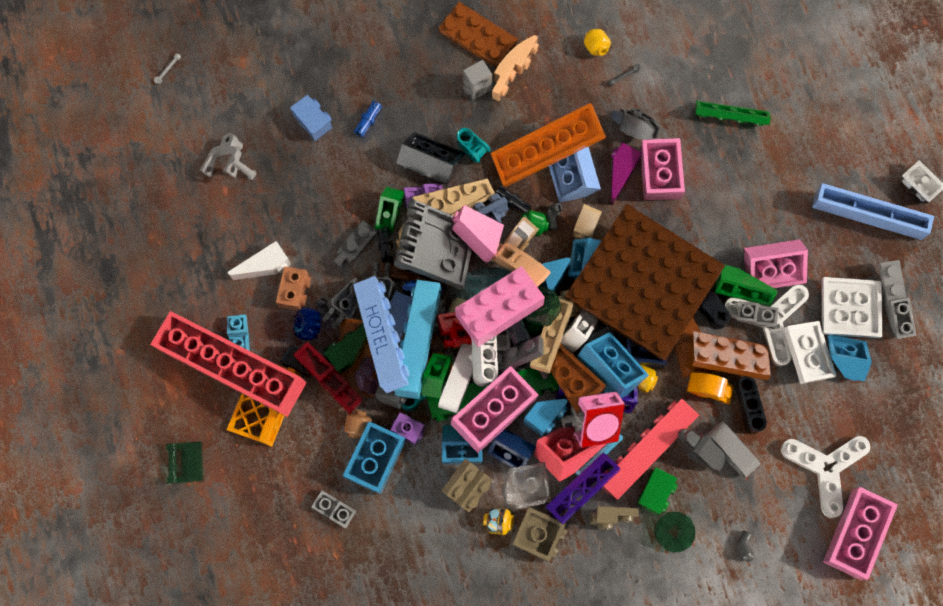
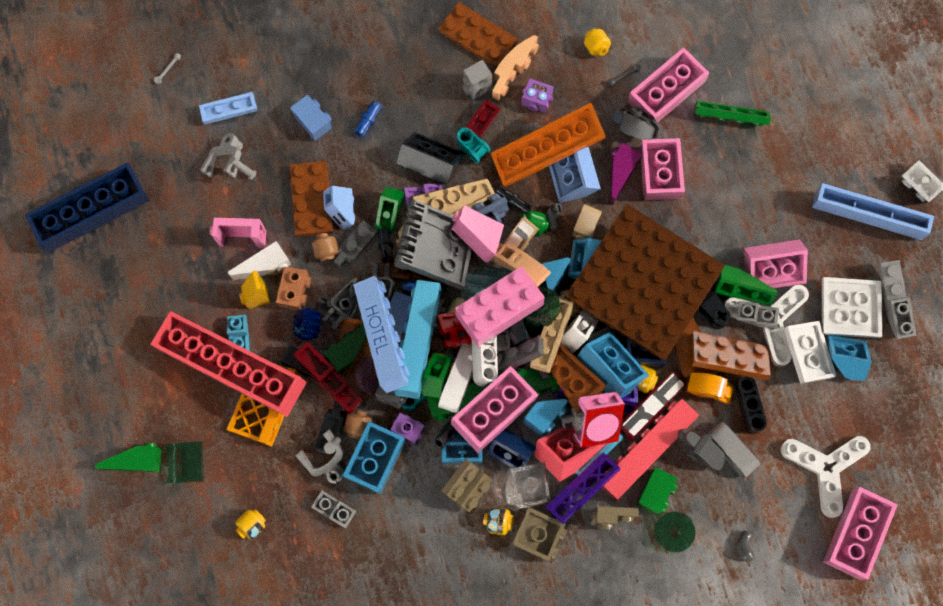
(87, 207): none -> dark blue brick
(137, 459): none -> green slope
(228, 108): none -> light blue plate
(238, 228): none -> bright pink panel
(250, 524): none -> yellow head
(254, 291): none -> yellow slope
(307, 186): none -> dark orange plate
(325, 247): none -> medium nougat head
(330, 467): none -> light grey piece
(334, 421): none -> black hinge
(339, 205): none -> light blue slope
(446, 433): none -> black pin
(483, 118): none -> dark red plate
(537, 96): none -> medium lavender head
(652, 405): none -> slope
(668, 85): none -> bright pink brick

